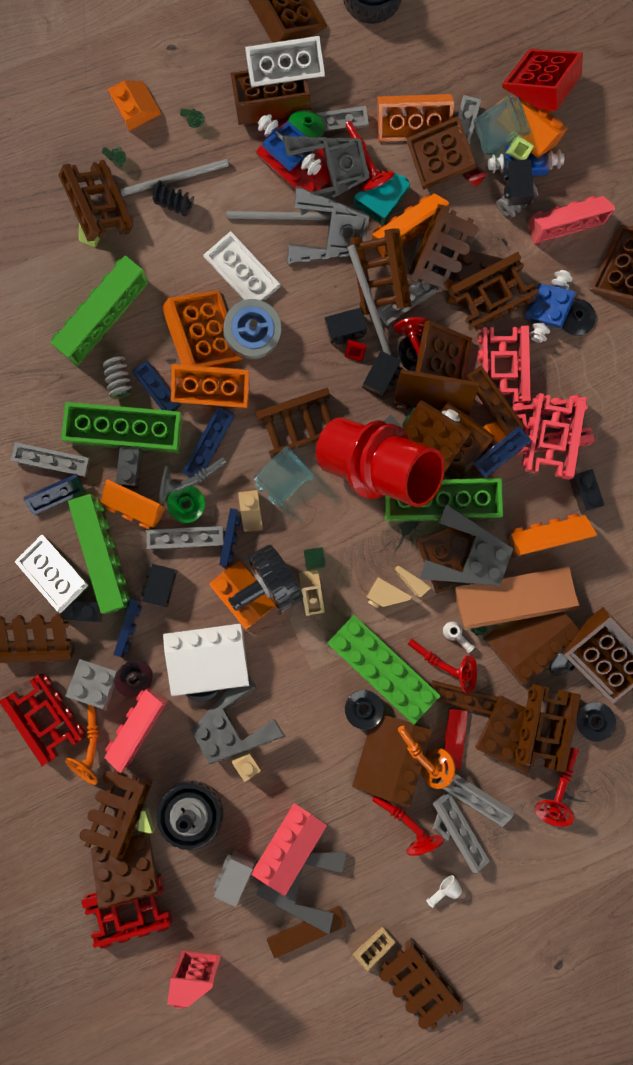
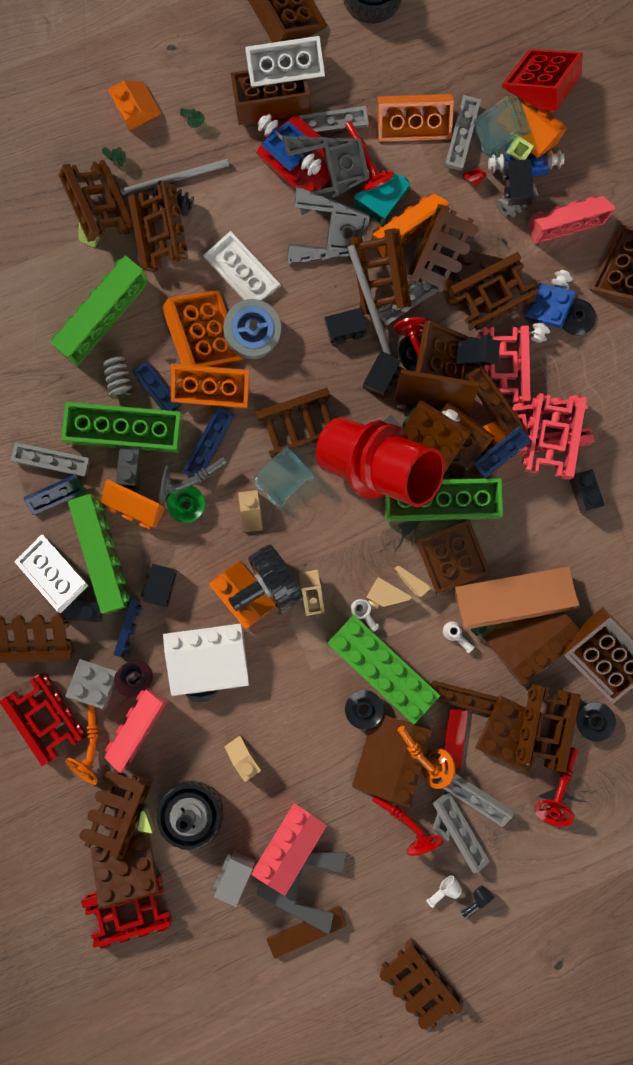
(145, 229): none -> reddish brown fence
(185, 537): light grey plate -> none
(192, 978): coral slope -> none
(218, 734): dark grey wing -> none
(230, 538): dark blue plate -> none
(277, 215): light grey piece -> none
(308, 123): green dish -> none
(314, 558): clear green brick -> none
(355, 350): red slope -> none
(364, 613): none -> white bar
(378, 954): tan slope -> none
(441, 153): reddish brown plate -> none
(463, 673): red dish -> none
(478, 351): none -> black brick
(482, 897): none -> black bar
(485, 560): dark grey wing -> none
(550, 535): orange slope -> none
(560, 664): black dish -> none

